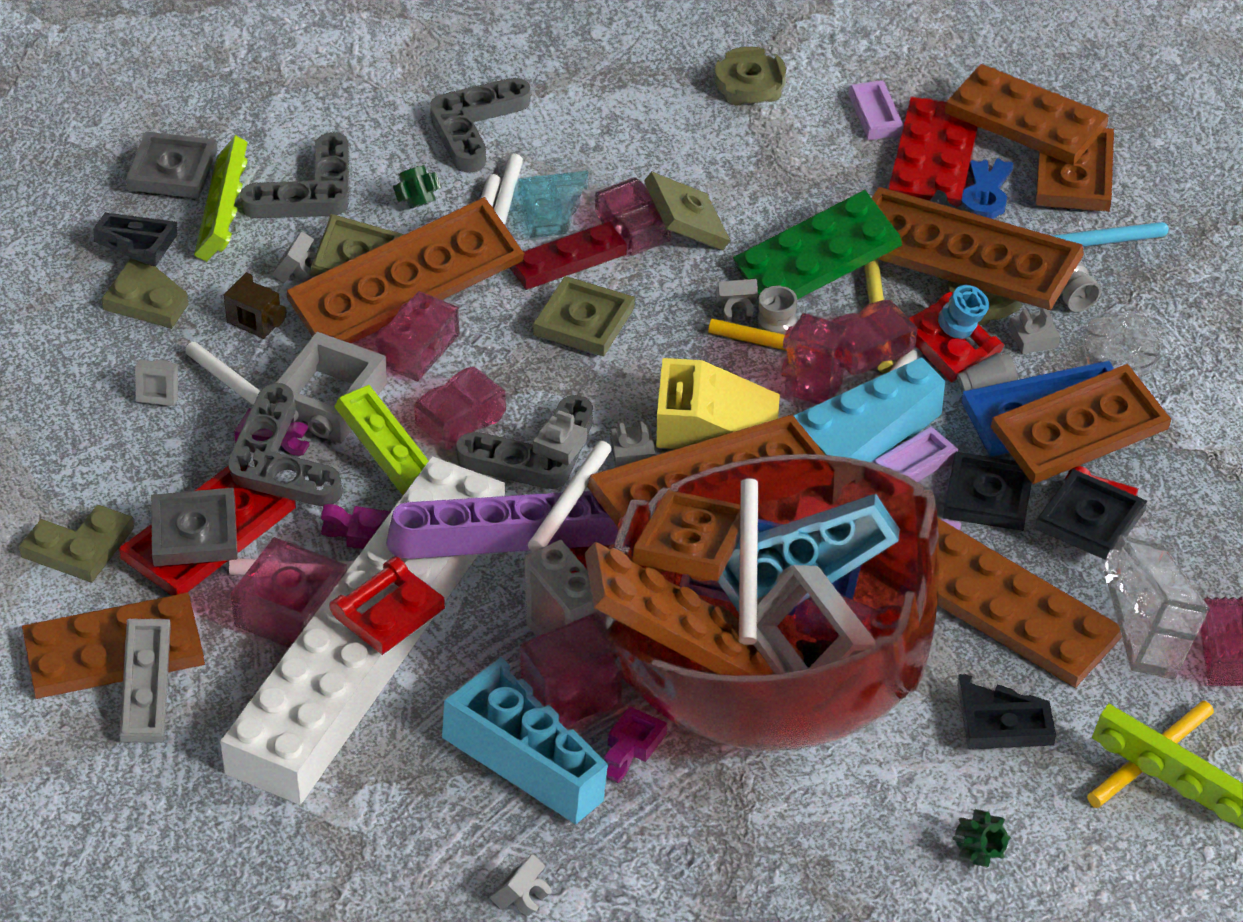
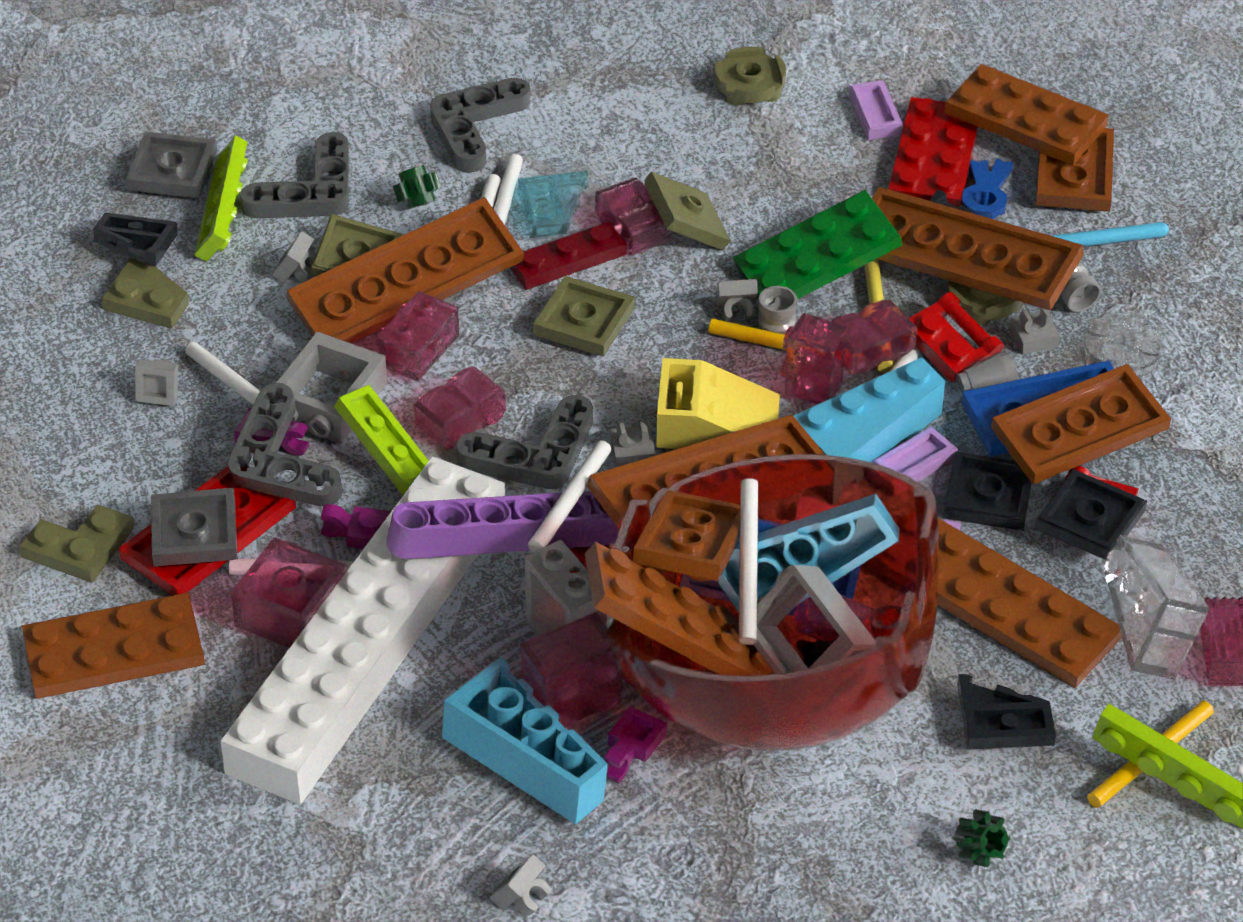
(145, 680): light grey tile -> none
(253, 307): dark brown brick -> none
(394, 615): red plate -> none
(560, 438): light grey tile -> none
(963, 311): dark azure wheel -> none

